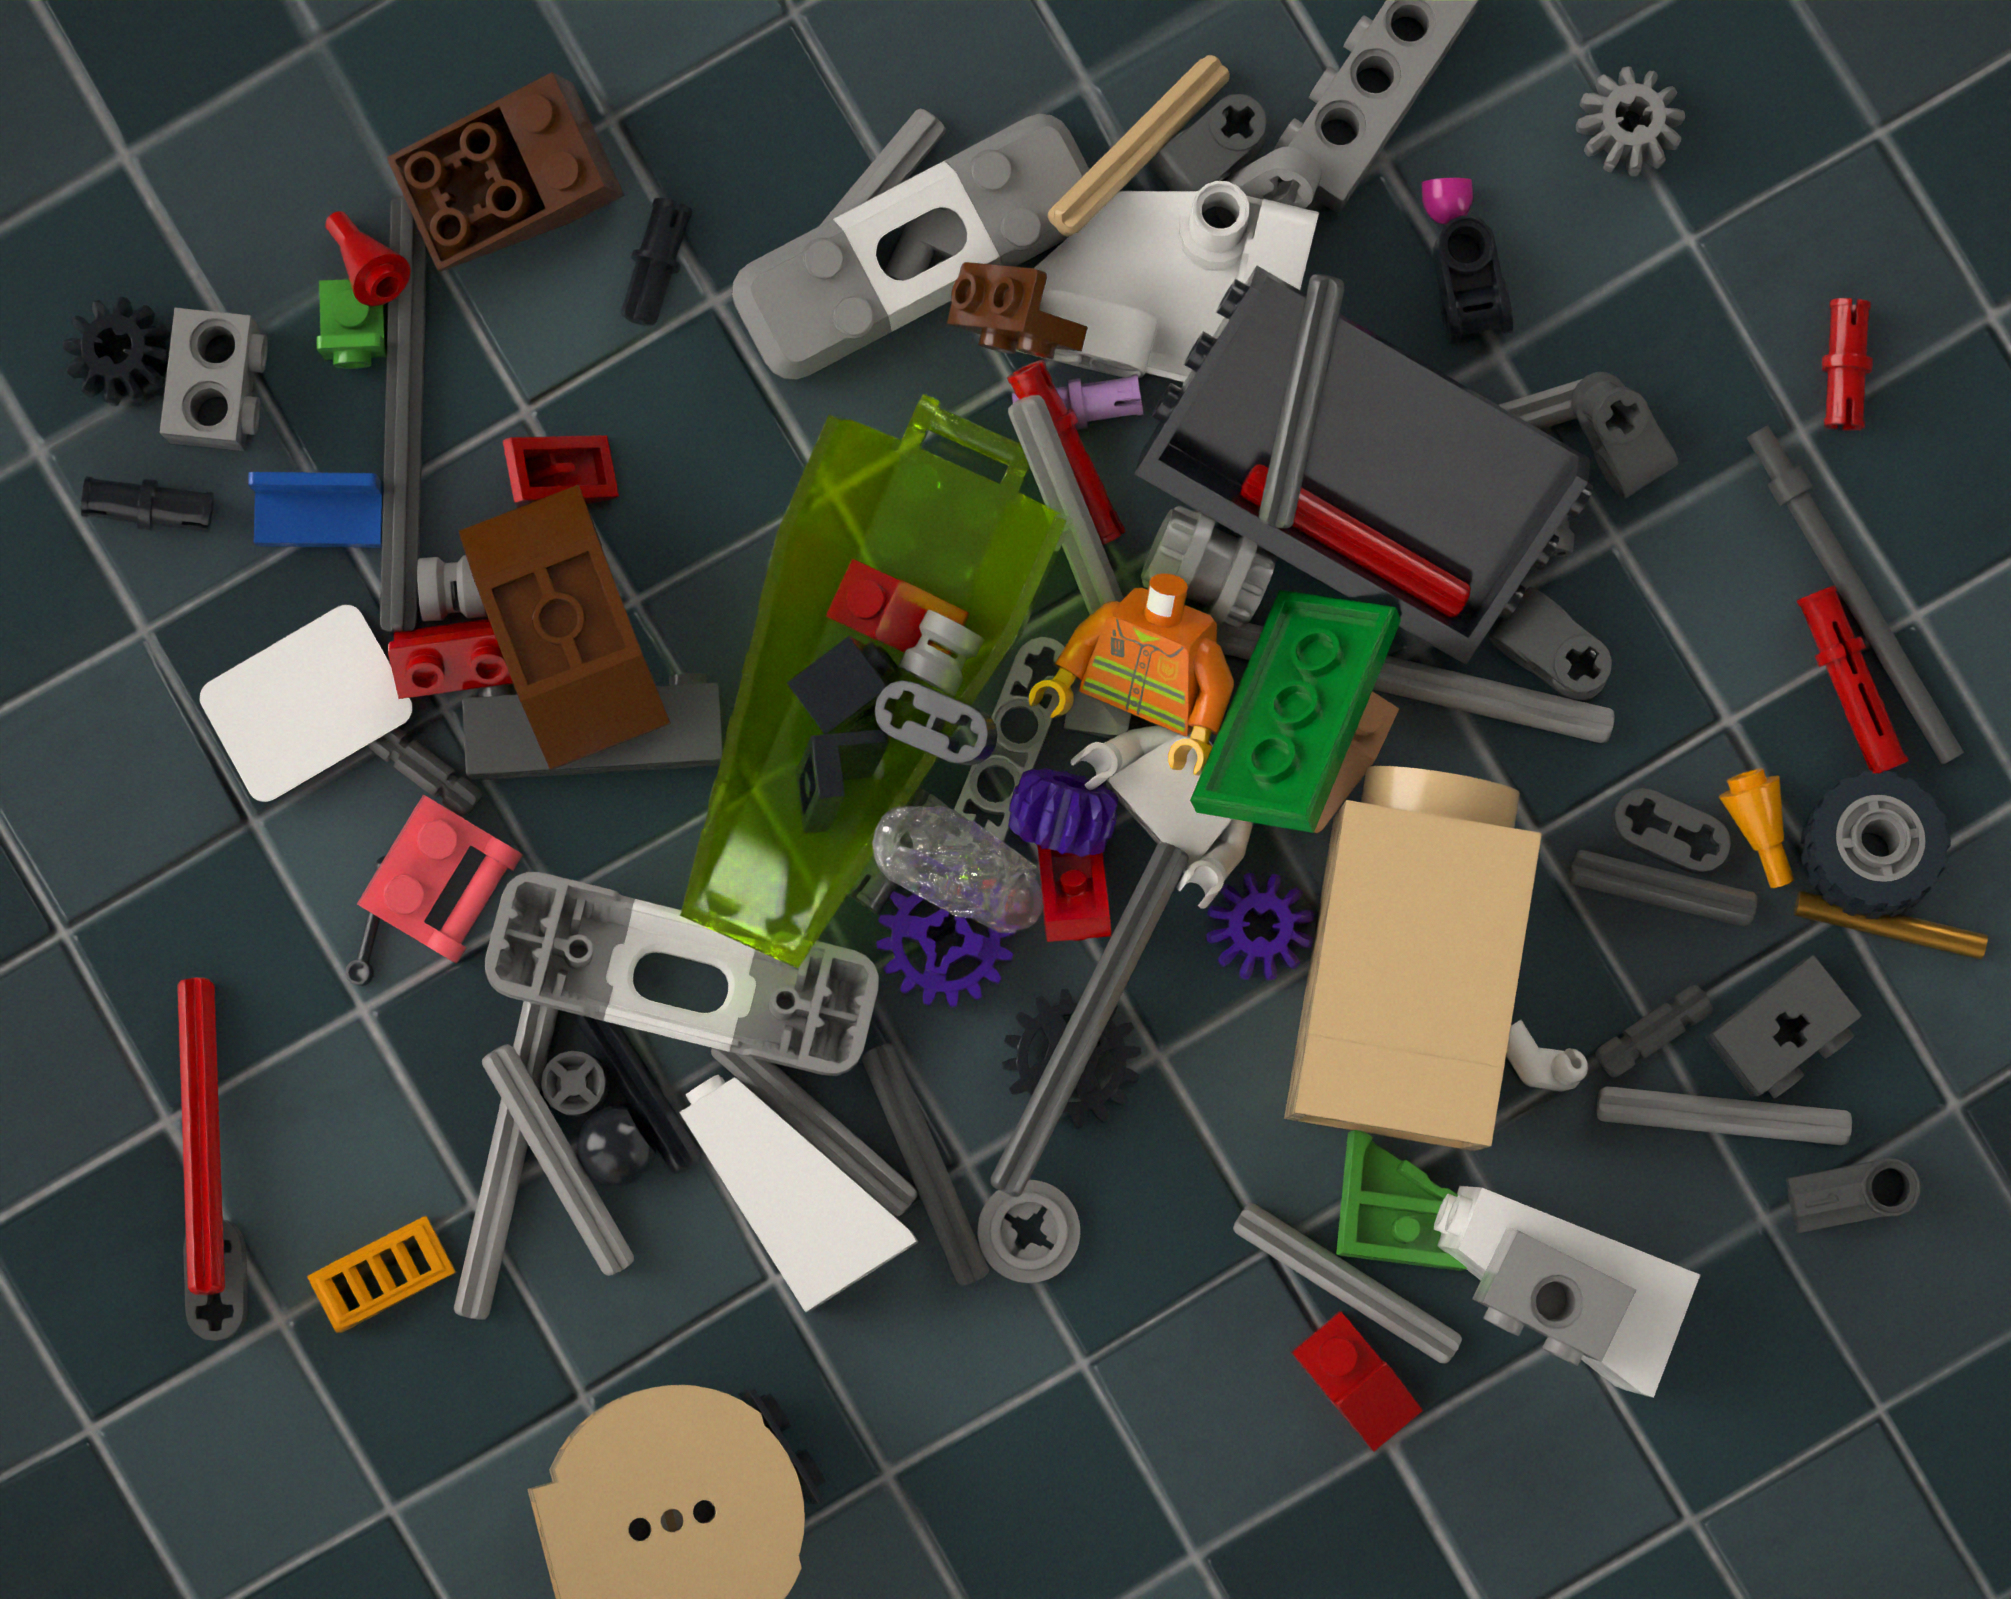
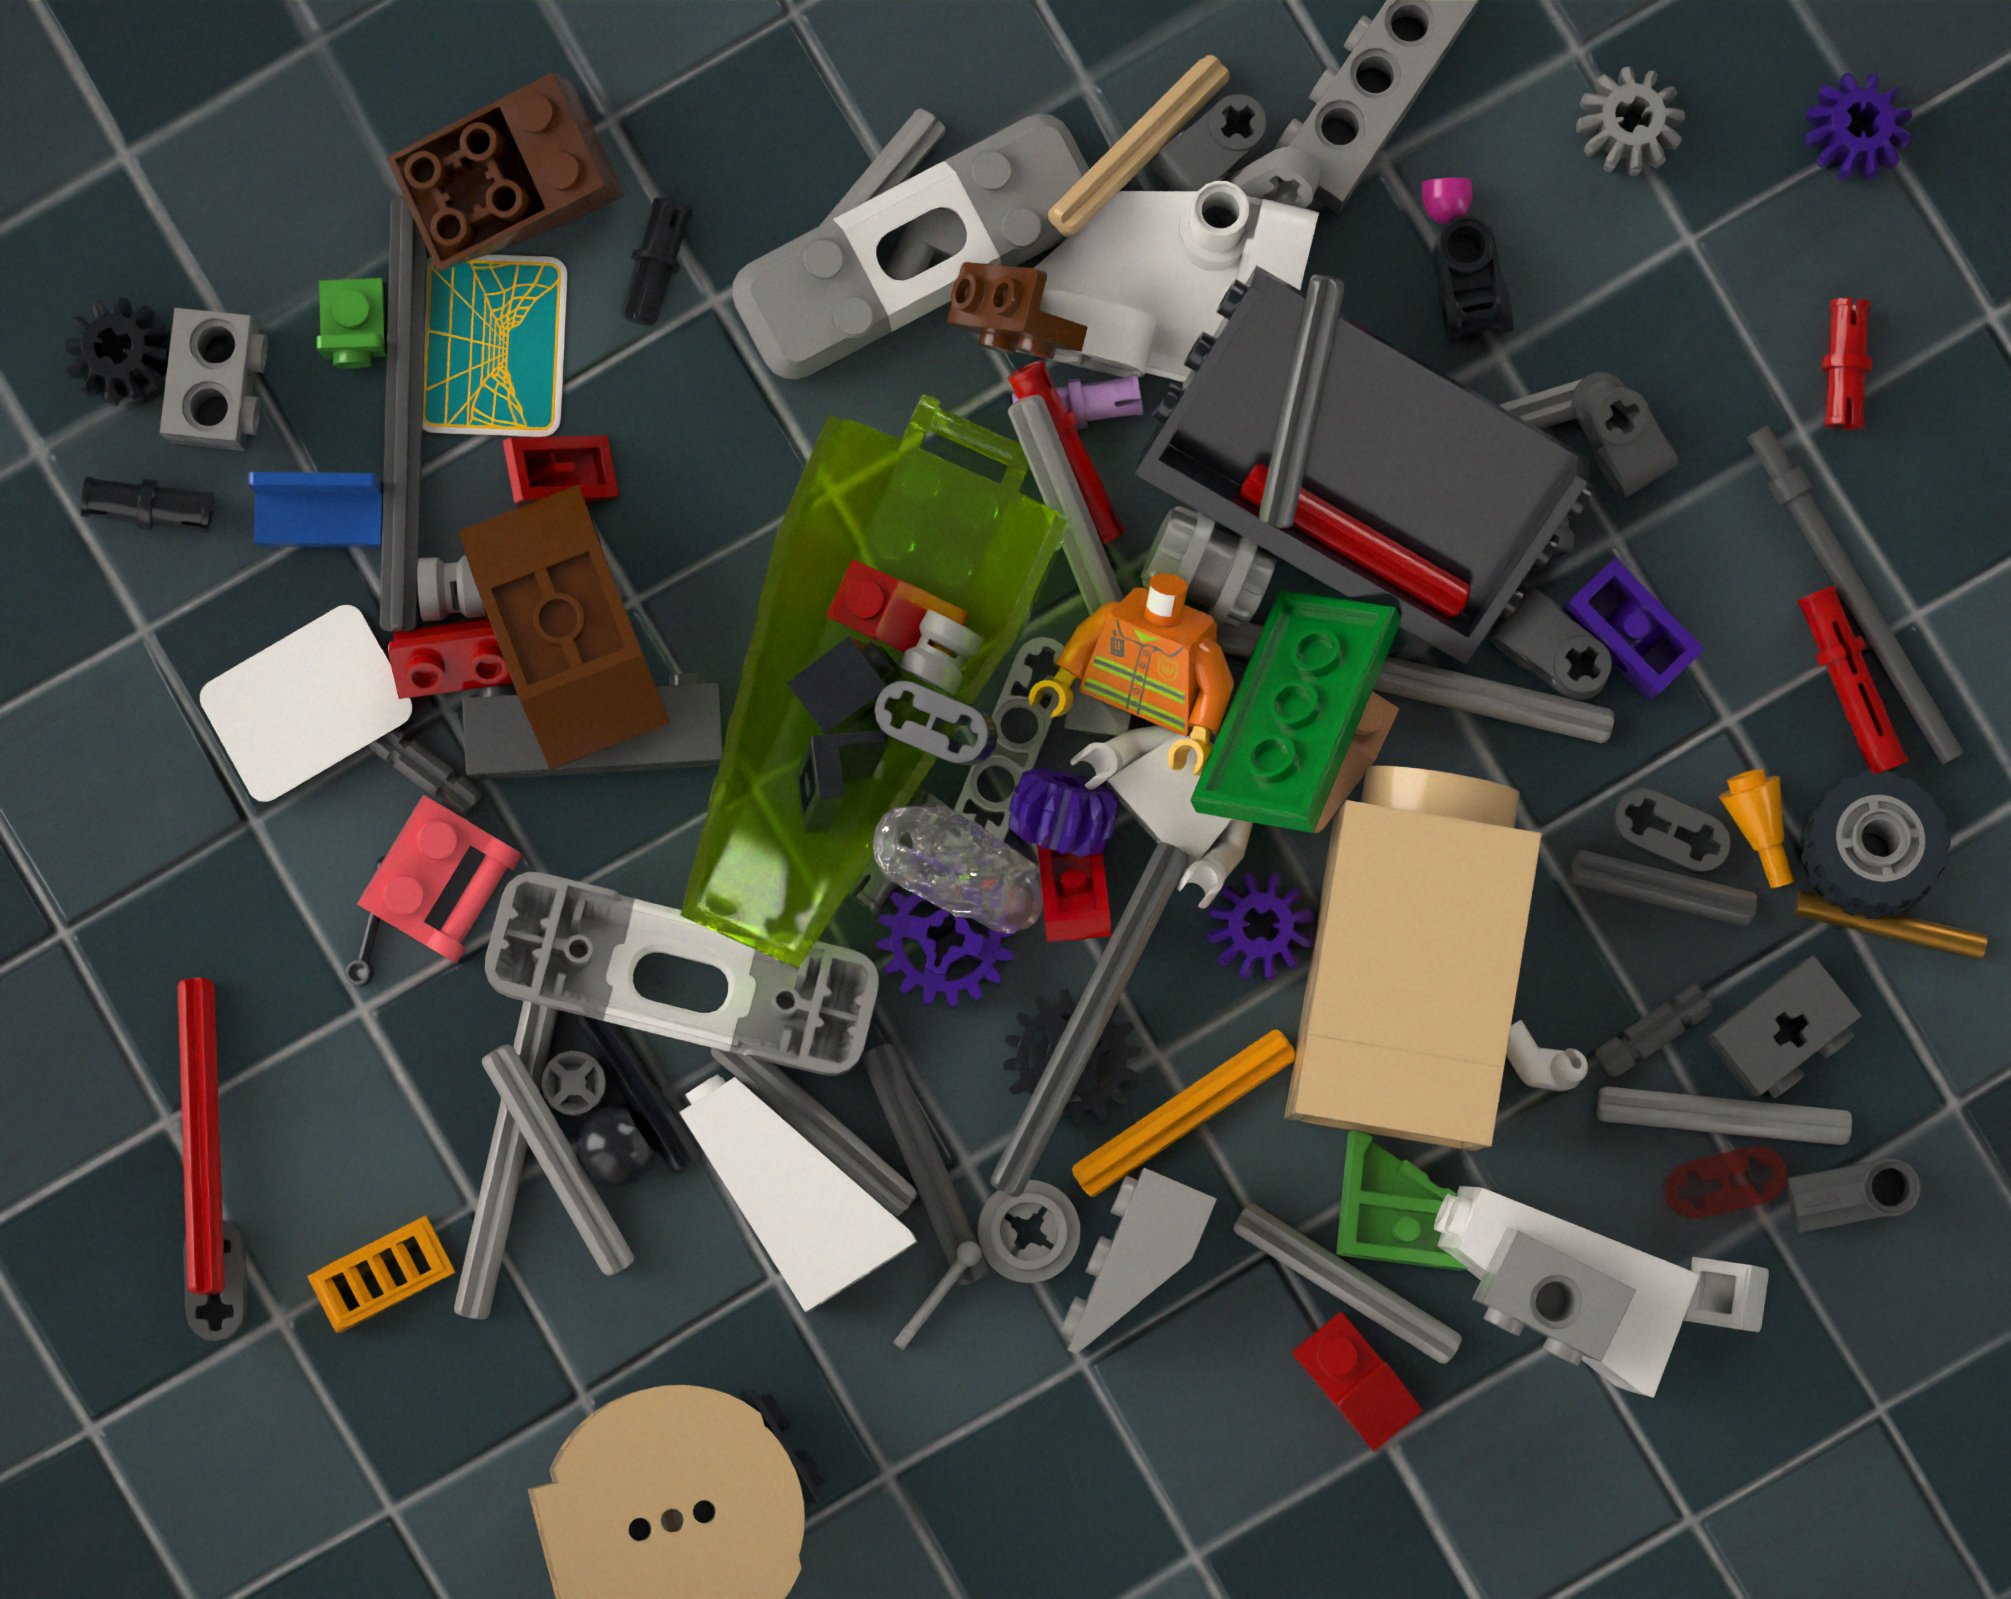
(372, 268): red cone -> none
(495, 346): none -> teal sticker
(967, 1255): none -> light grey hinge
(1152, 1242): none -> light grey slope
(1184, 1113): none -> light orange axle
(1635, 628): none -> dark purple brick
(1728, 1294): none -> white slope
(1729, 1197): none -> clear red beam
(1871, 147): none -> dark purple gear

